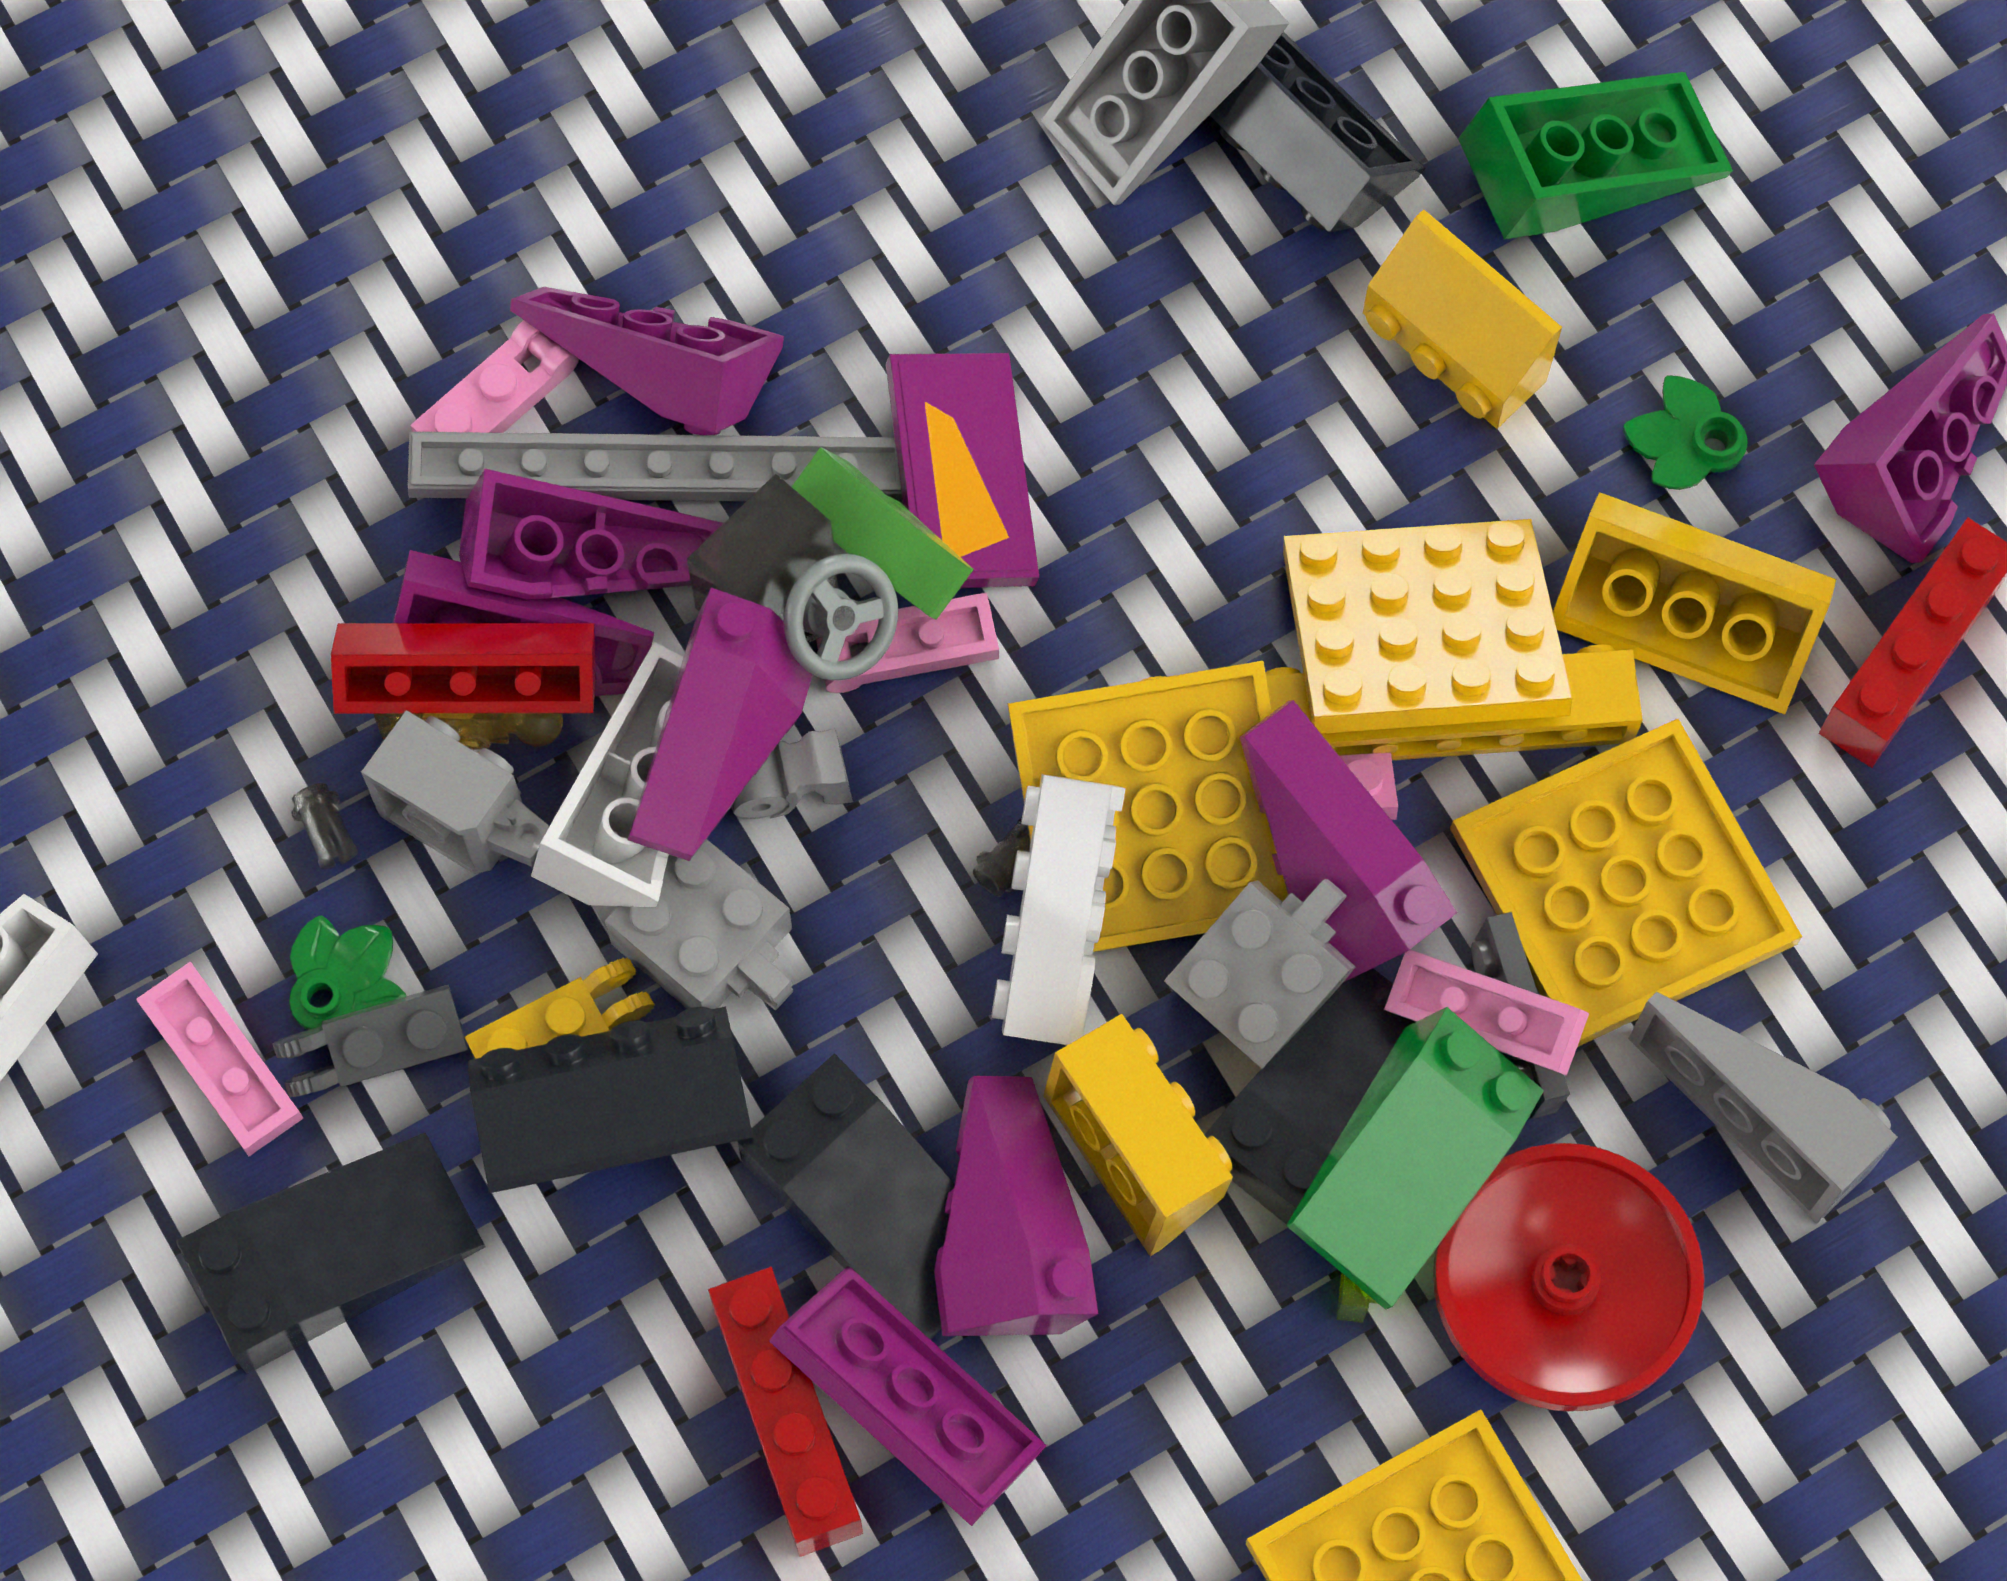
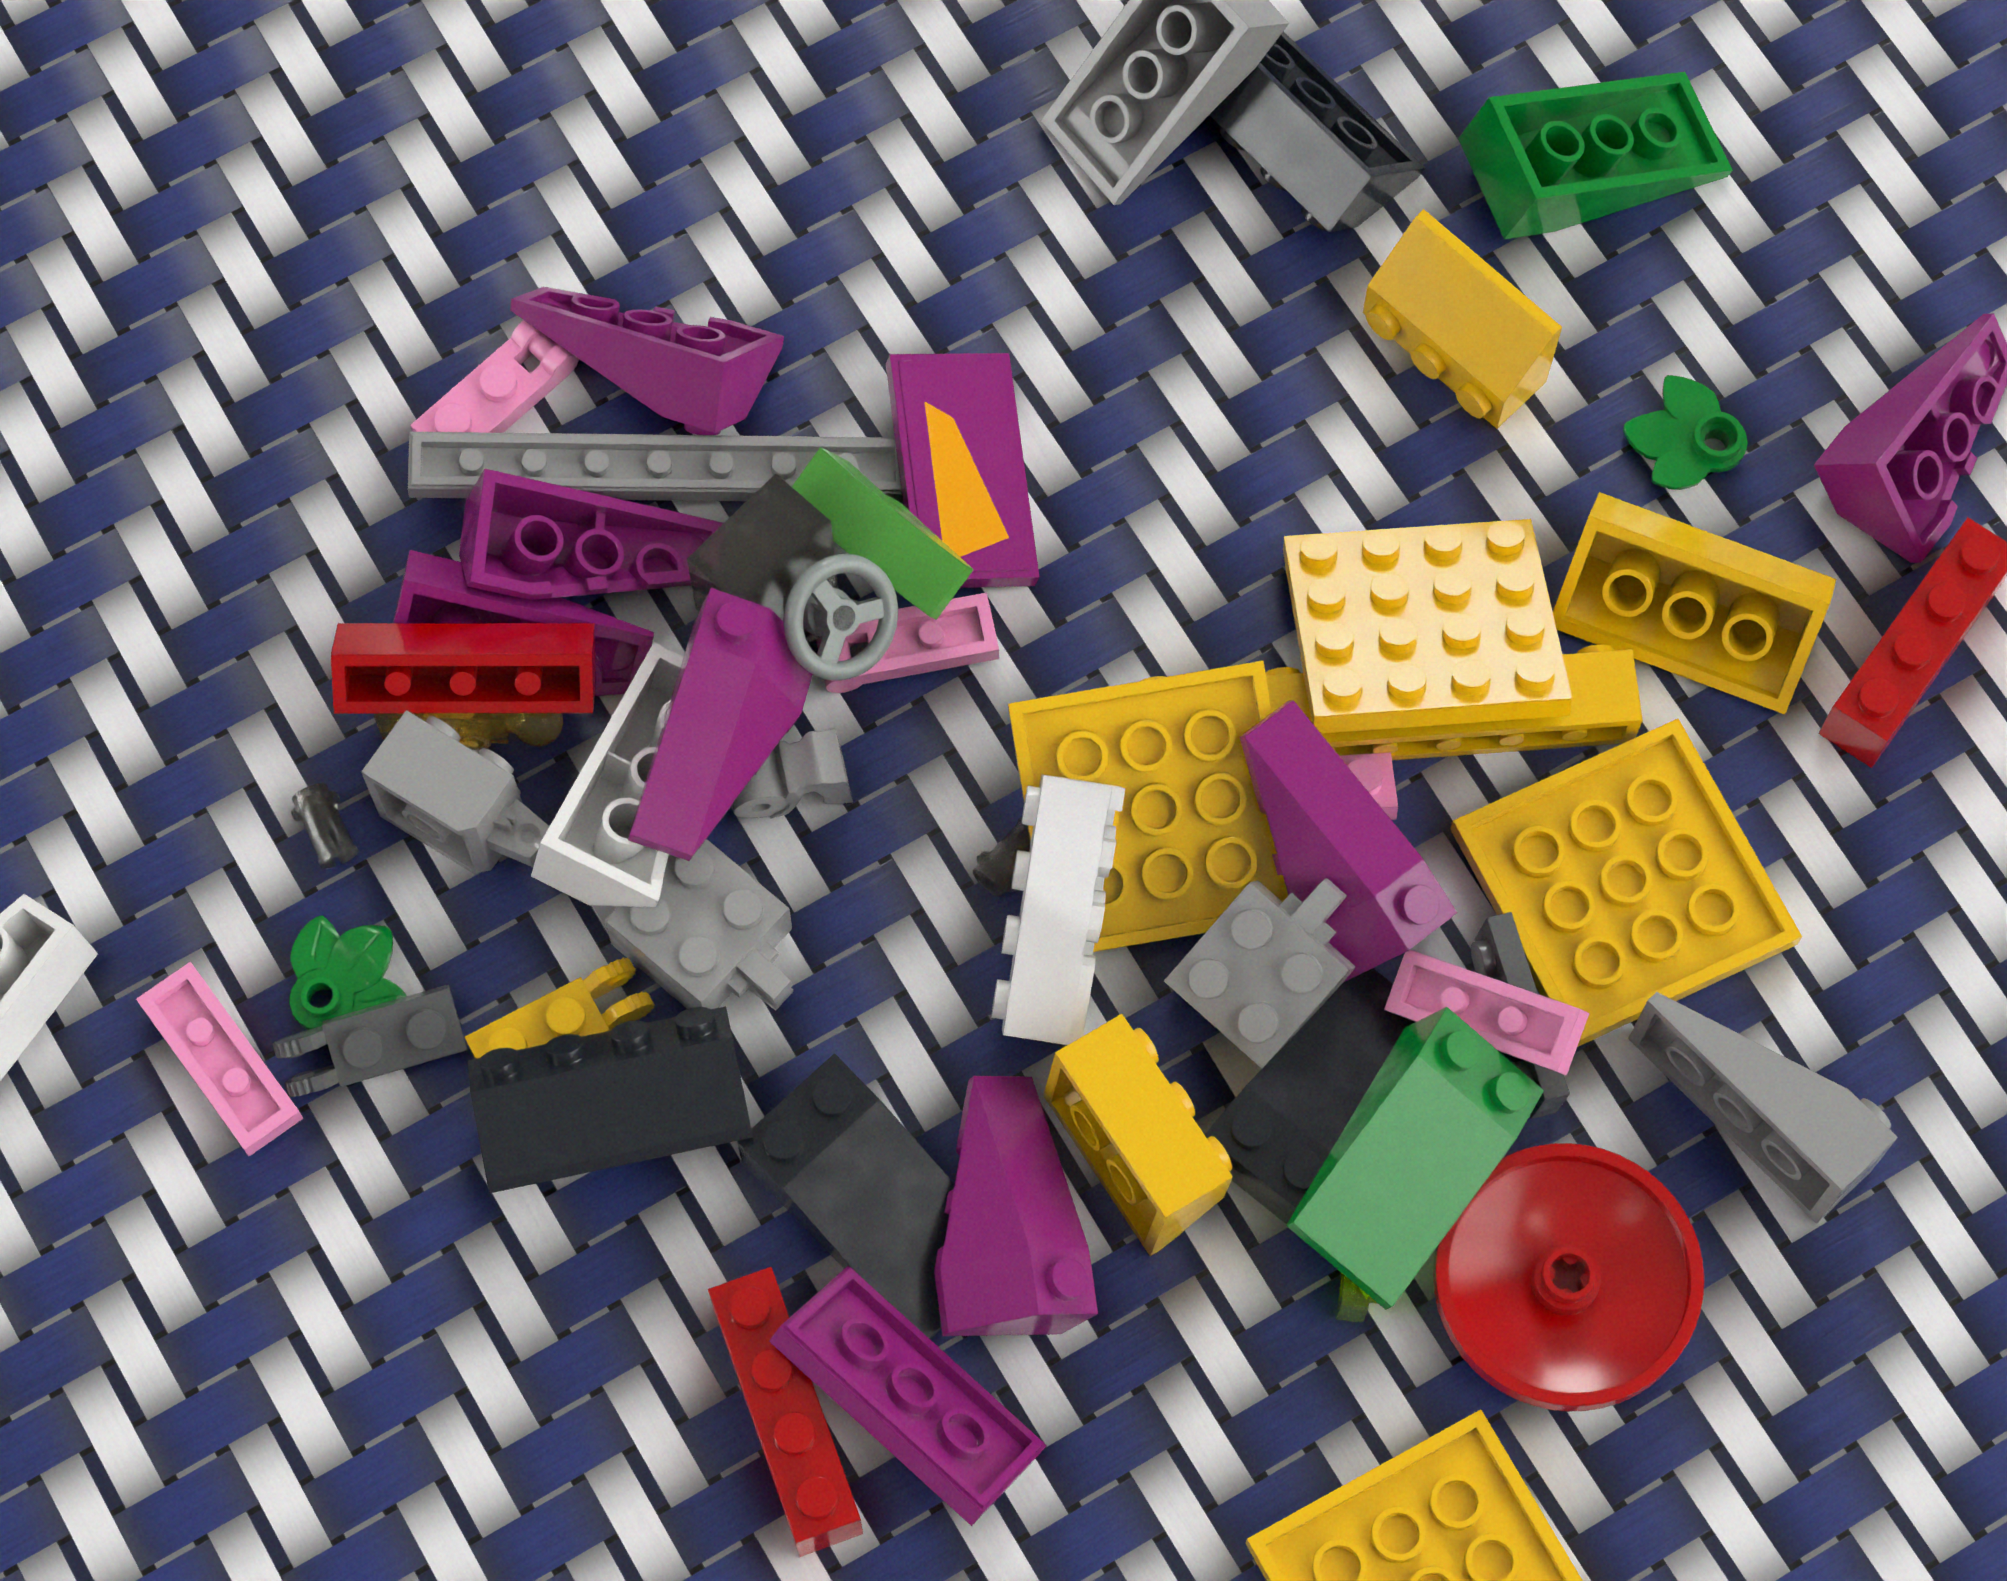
(328, 1249): black slope -> none

